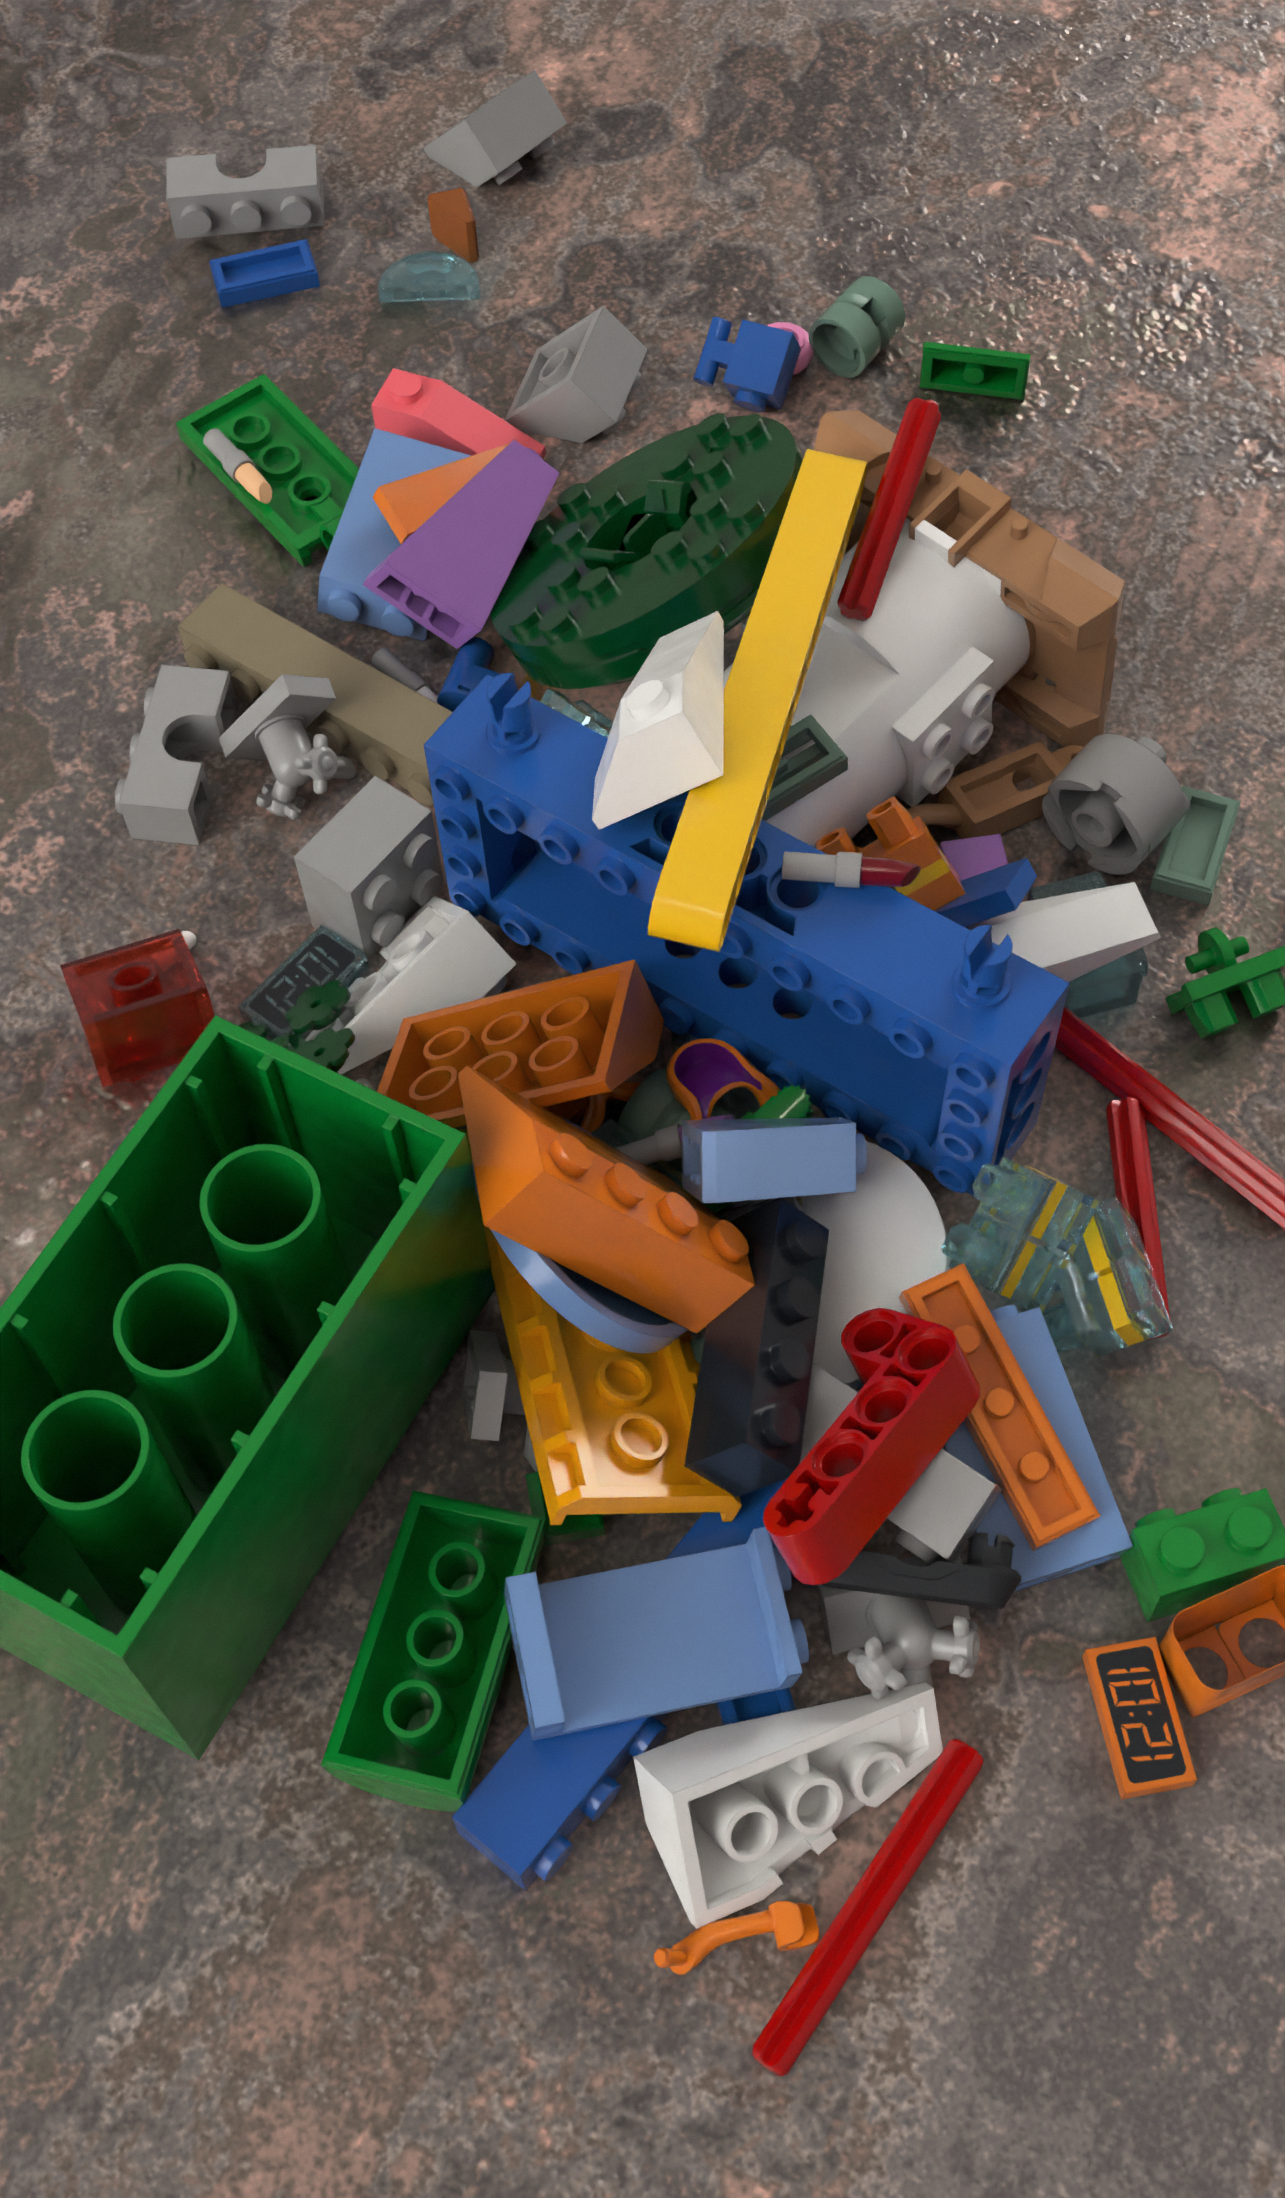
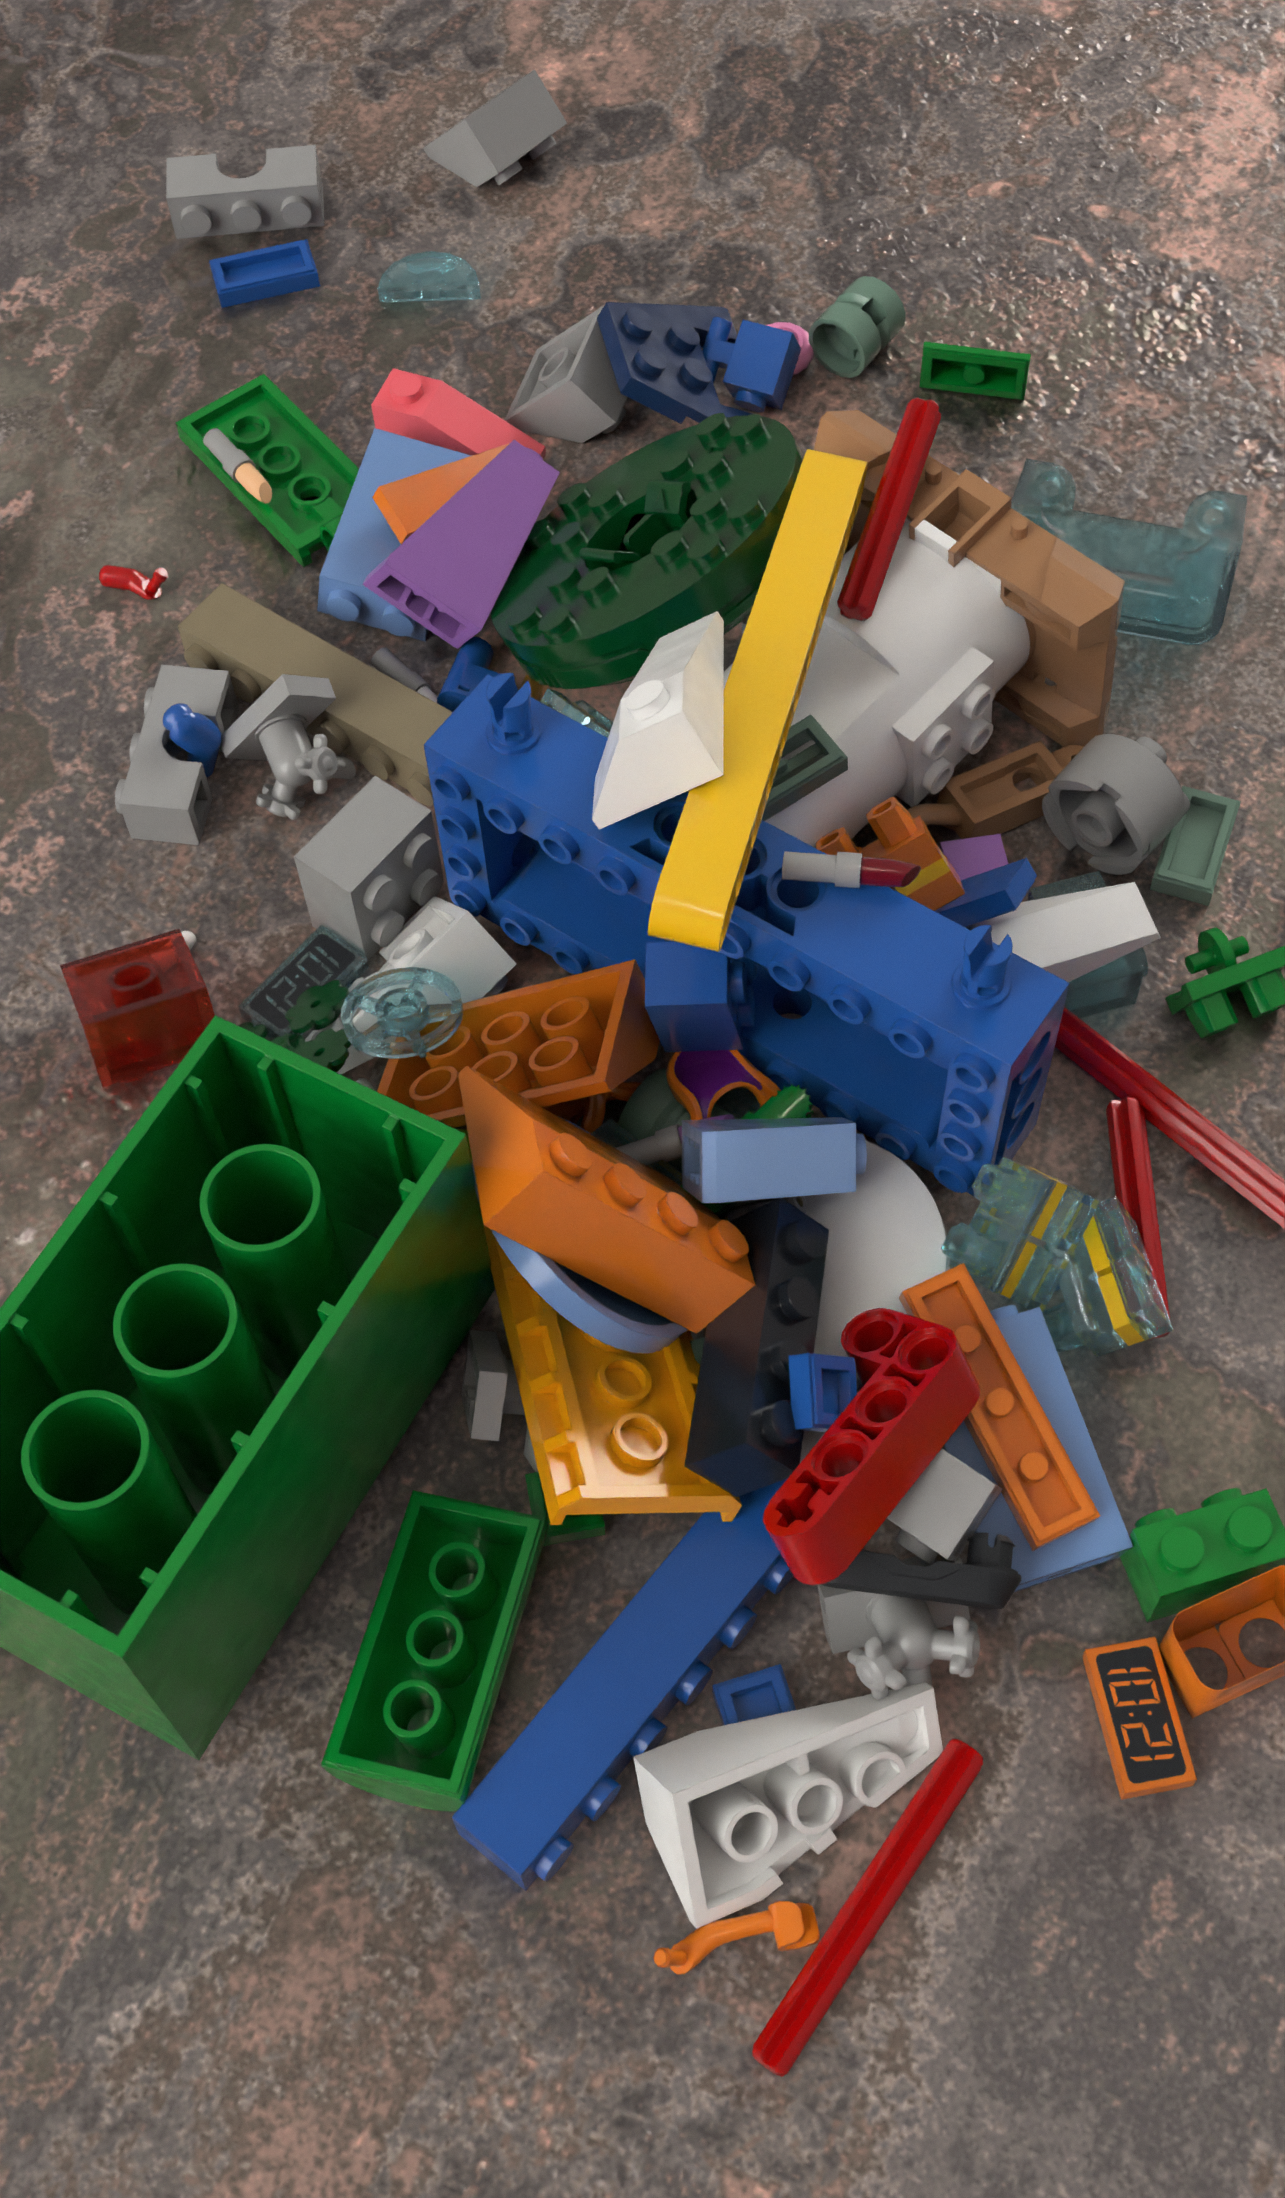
(133, 580): none -> red piece
(194, 734): none -> blue arm
(402, 1013): none -> clear light blue wheel
(454, 222): dark orange slope -> none
(654, 1637): medium blue panel -> none
(661, 357): none -> dark blue wing
(696, 997): none -> blue brick
(820, 1389): none -> blue tile
(1172, 575): none -> clear light blue windscreen

